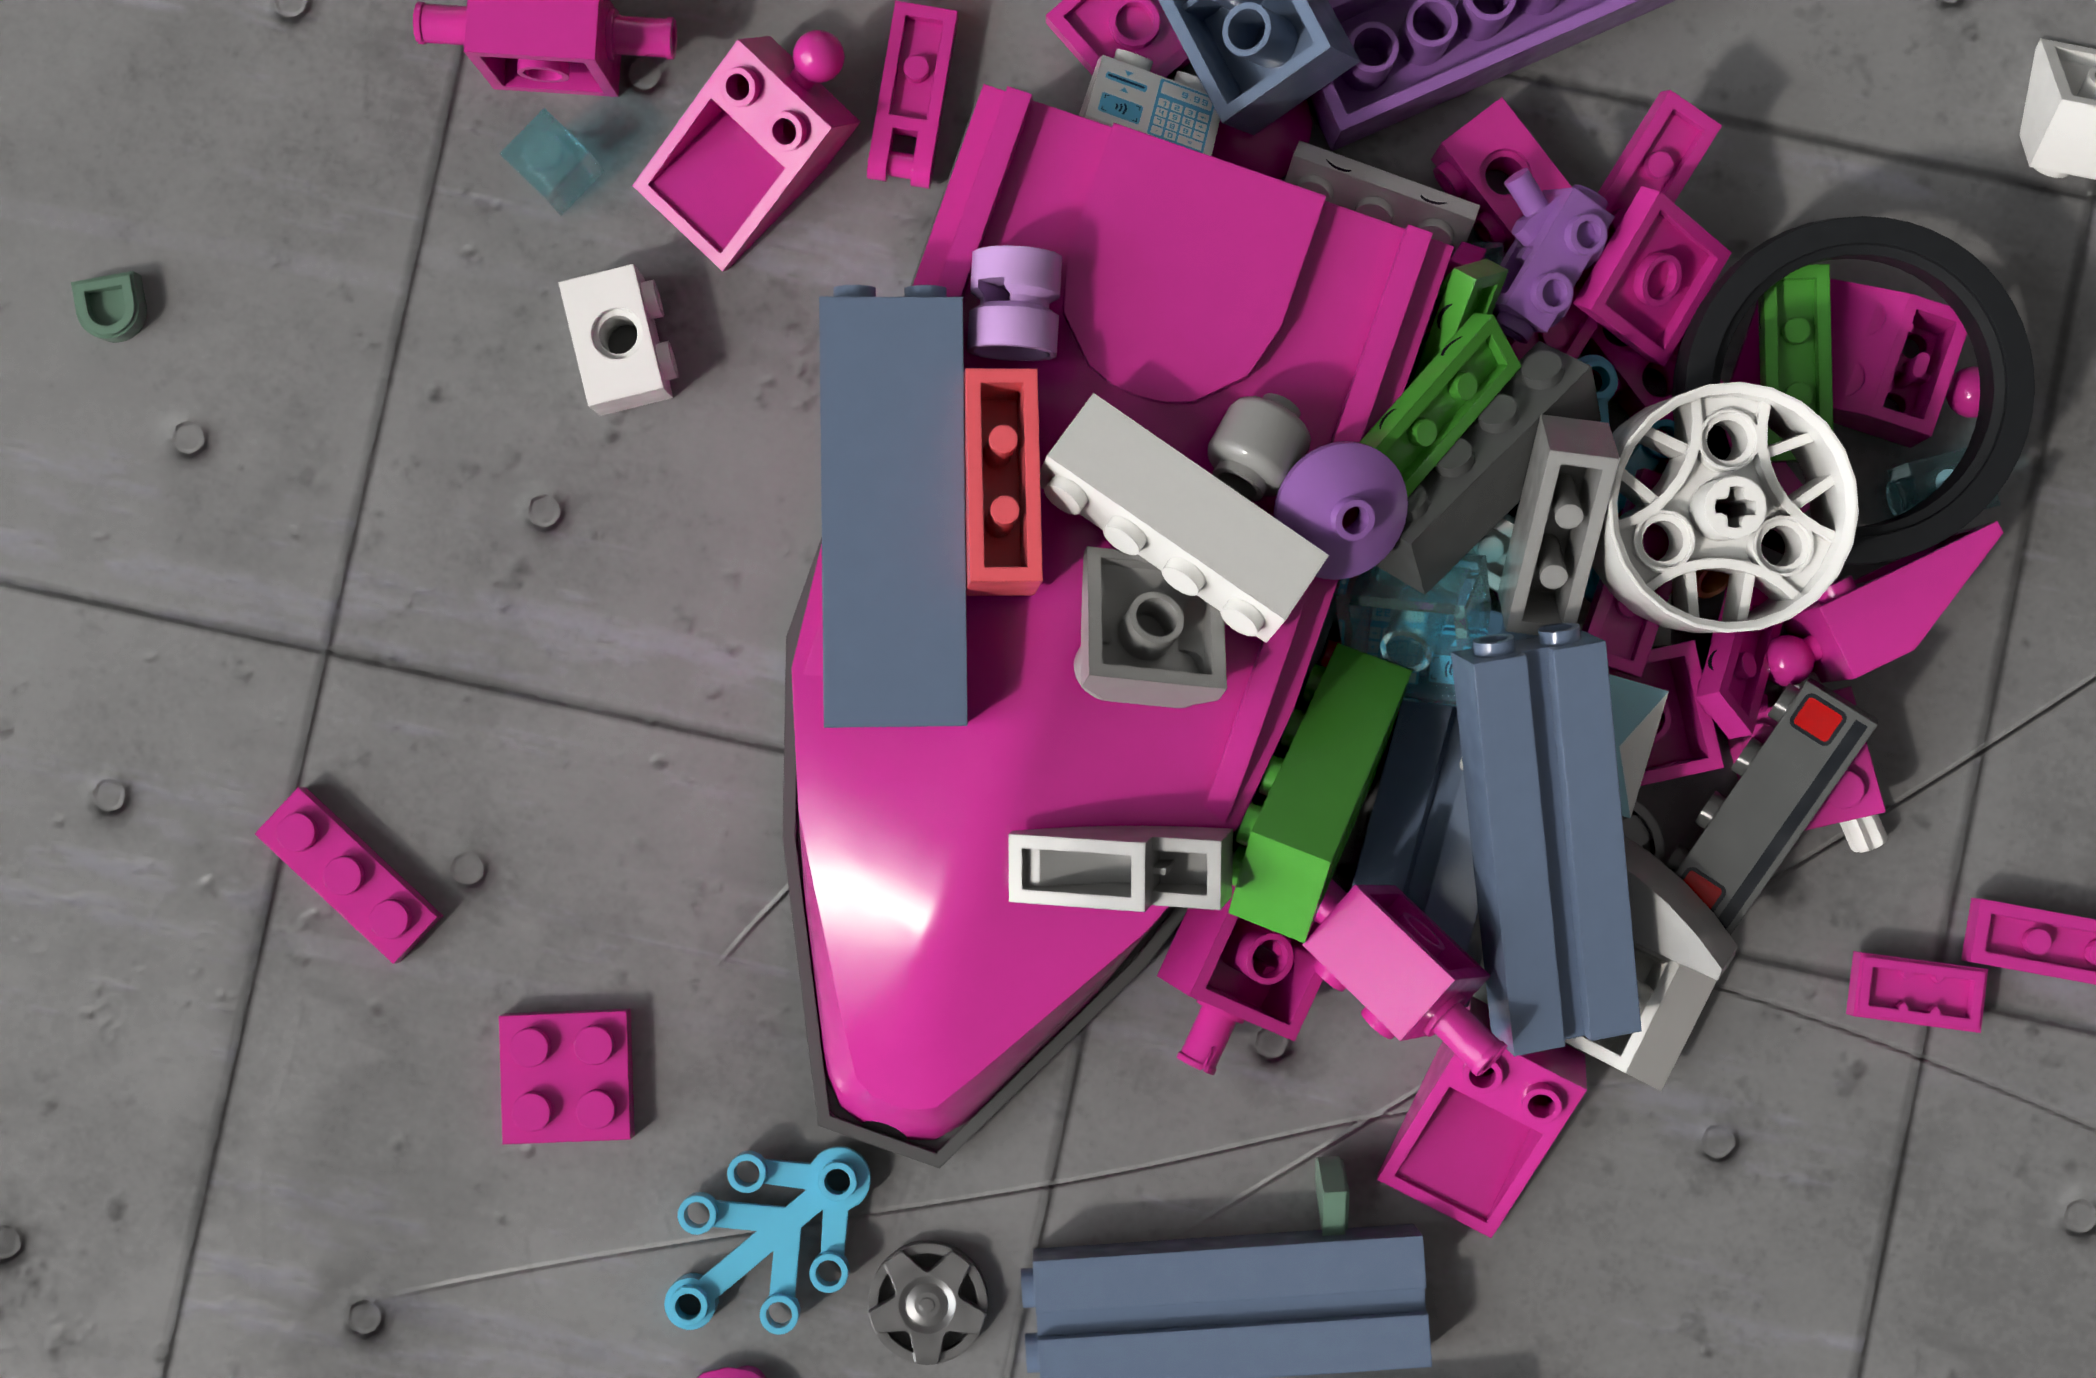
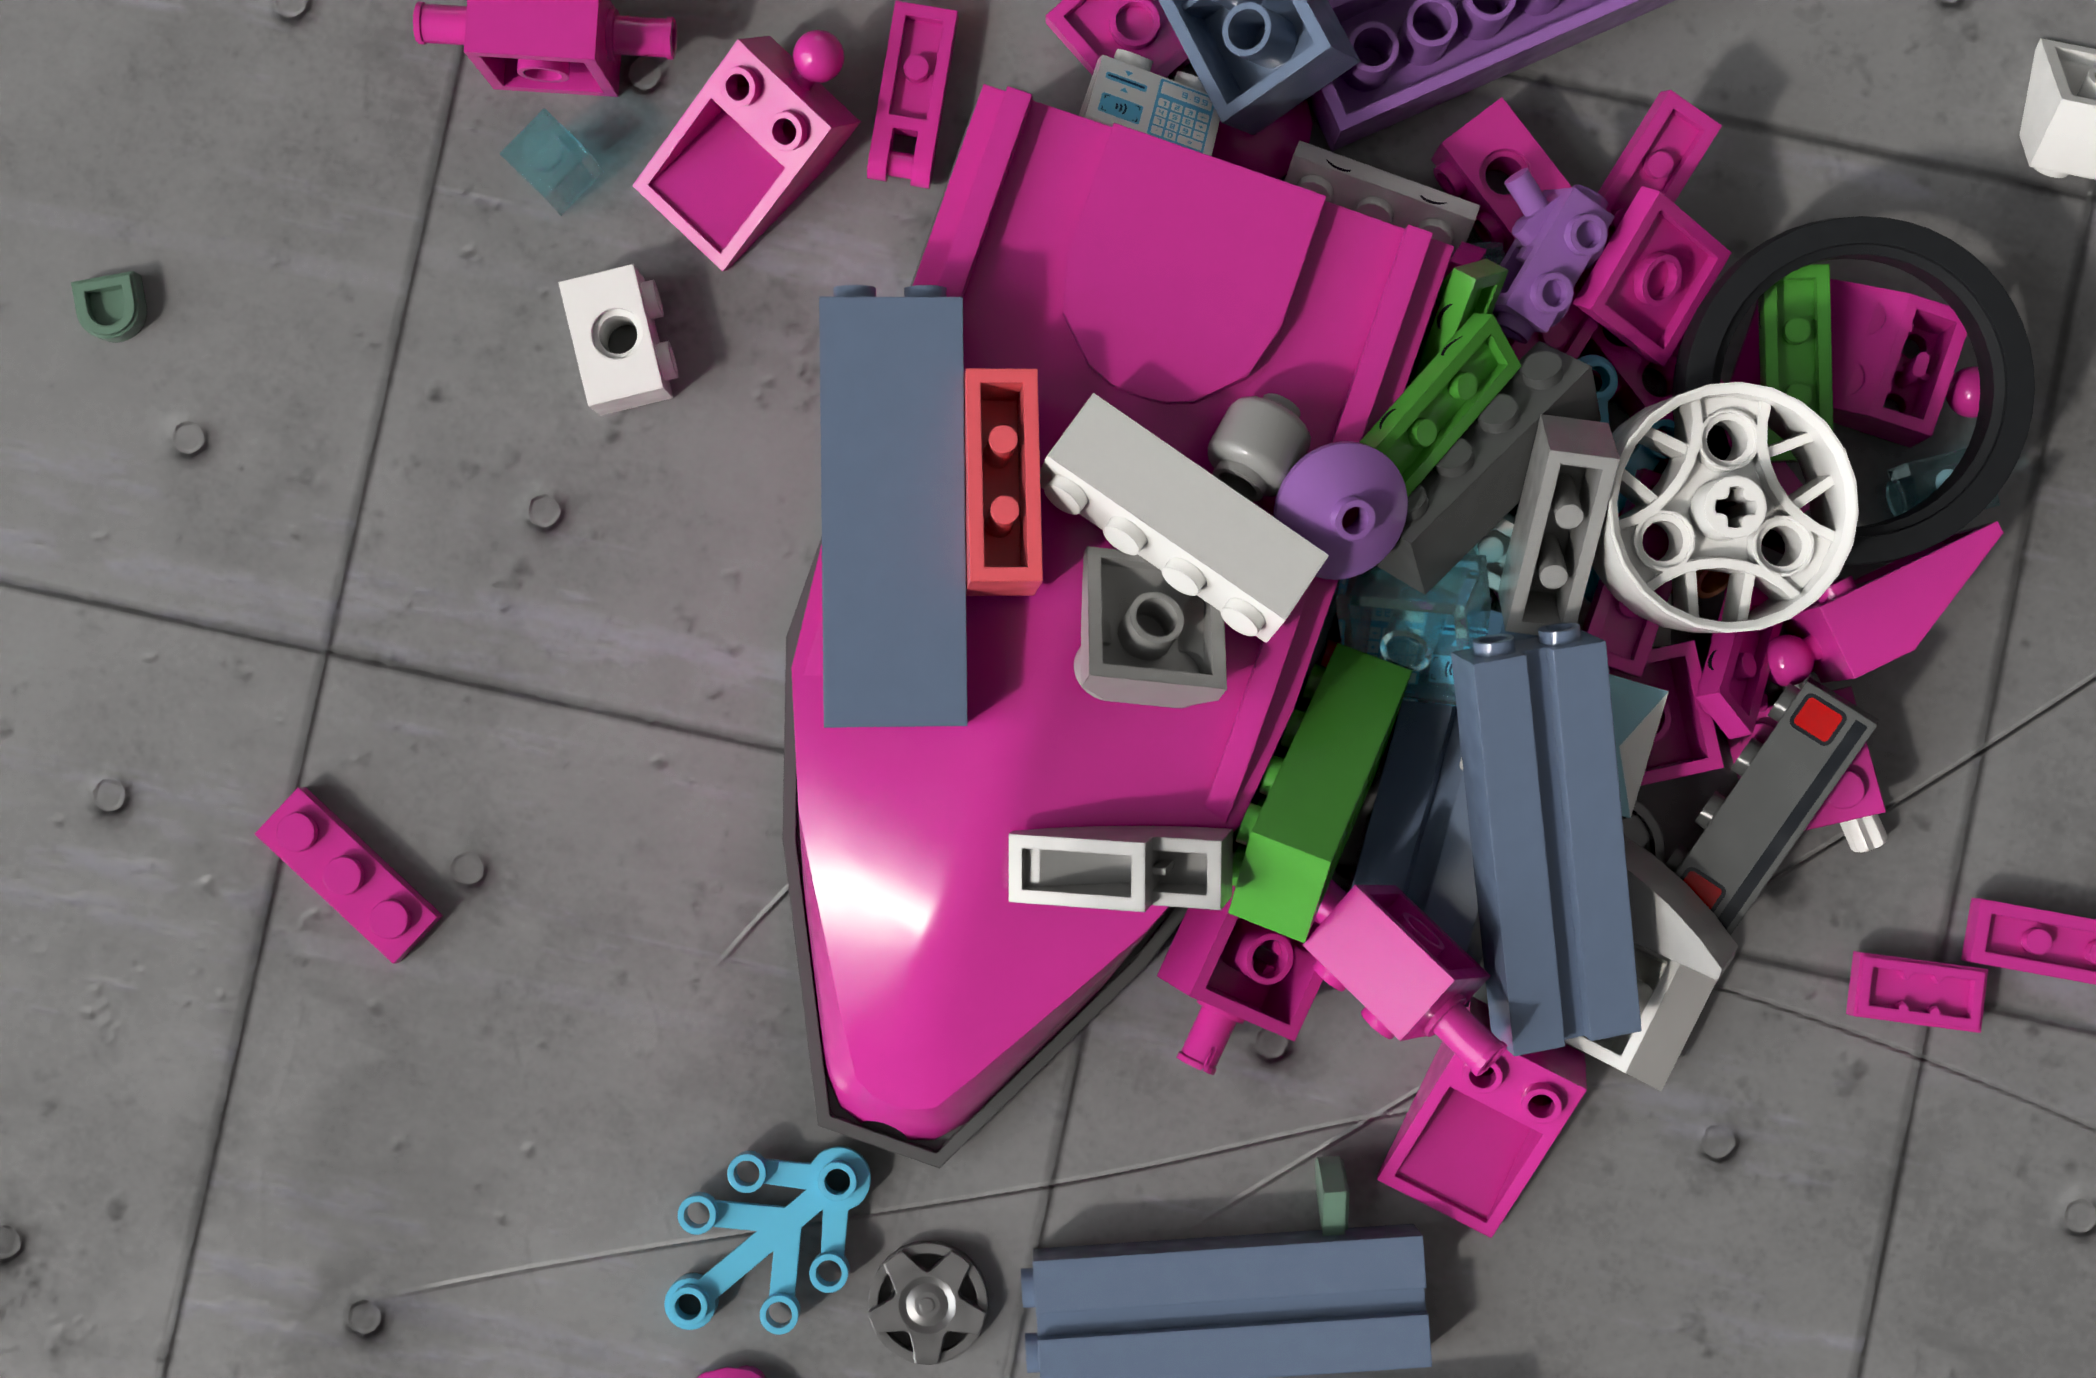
(566, 1076): dark pink plate -> none
(1014, 299): lavender wheel -> none

